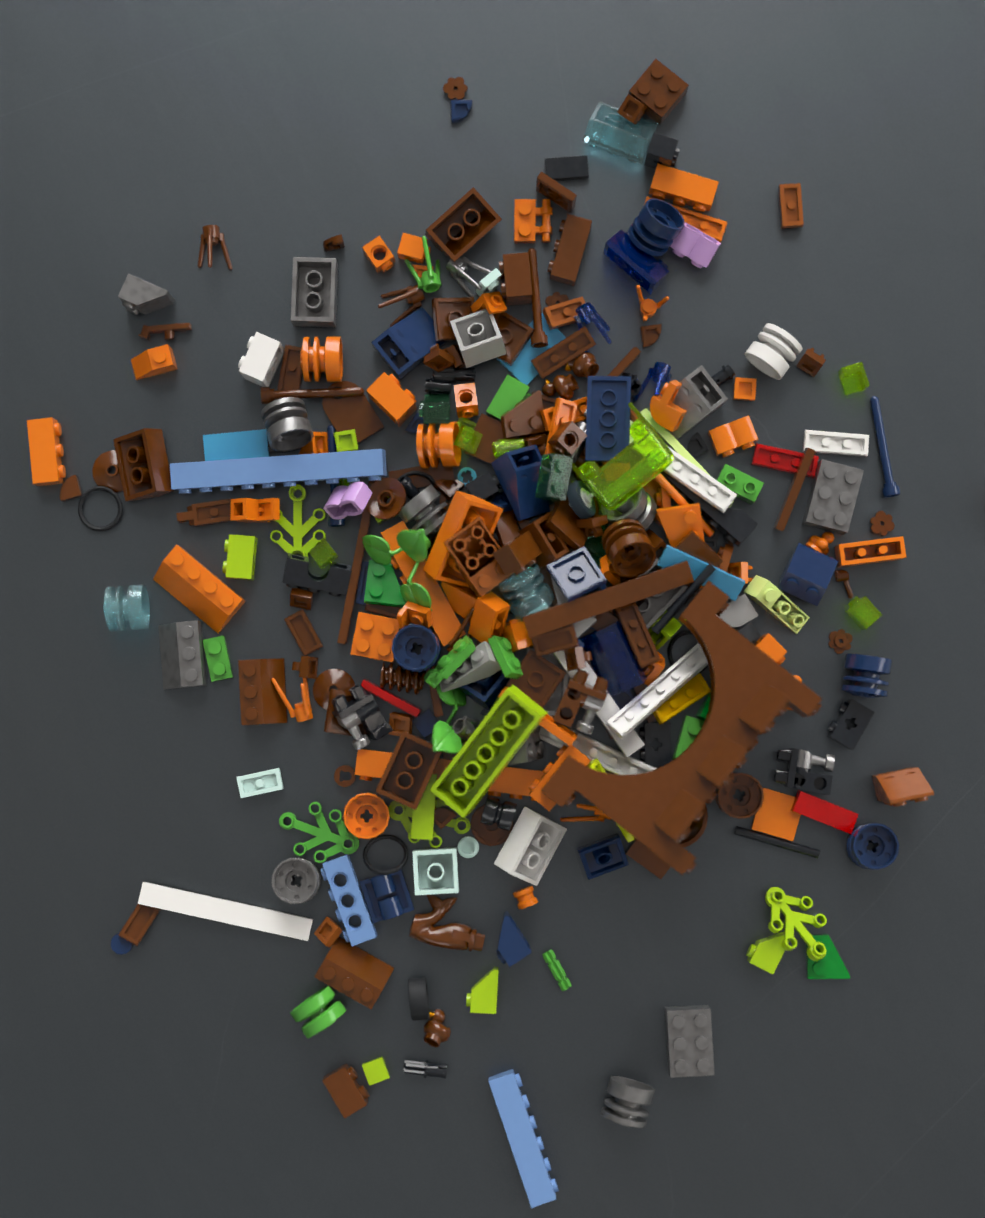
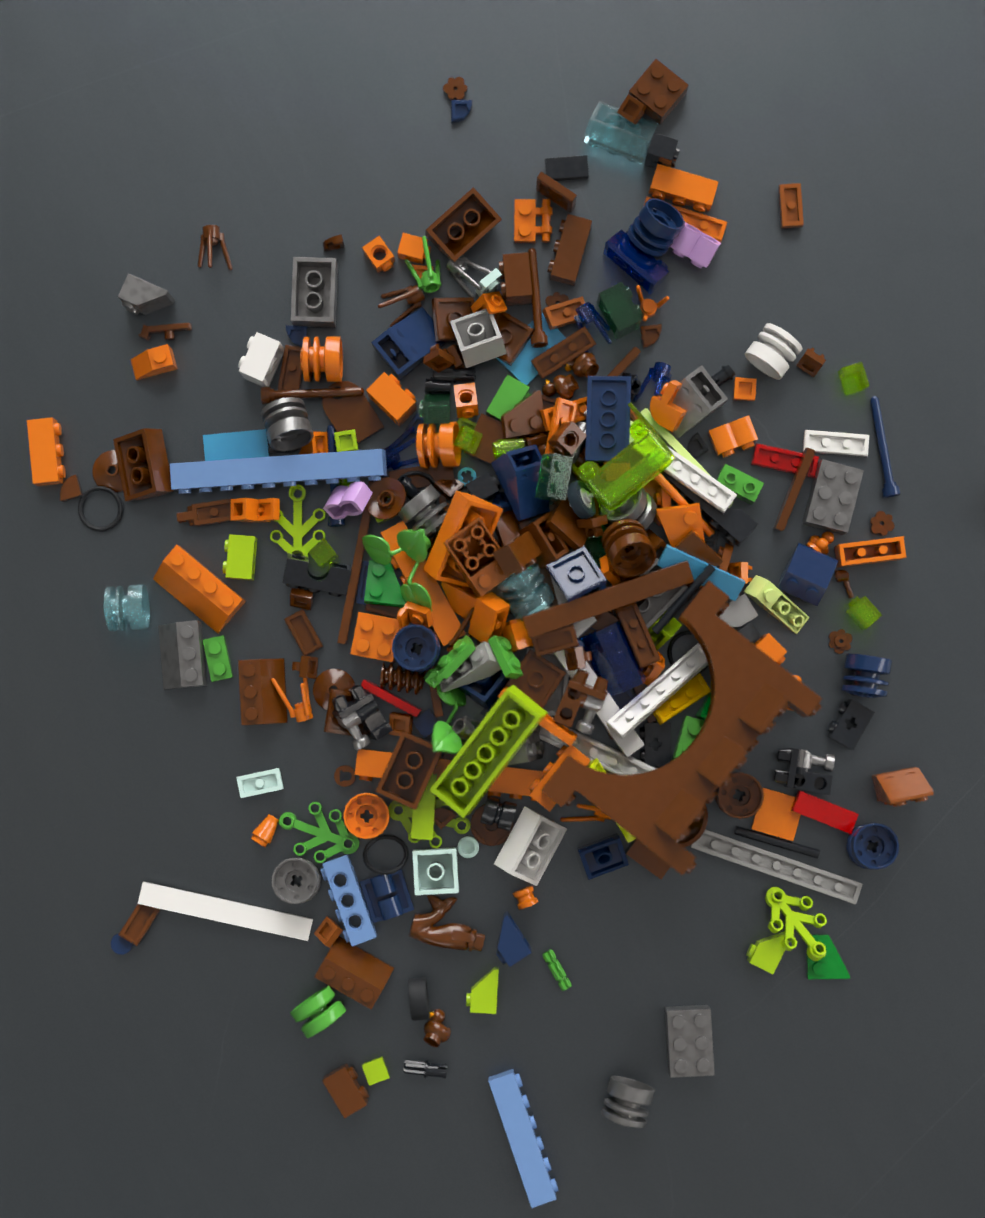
(264, 832): none -> orange cone
(296, 334): none -> dark blue tile
(392, 454): none -> clear blue plant
(619, 310): none -> clear green brick
(778, 866): none -> light grey plate

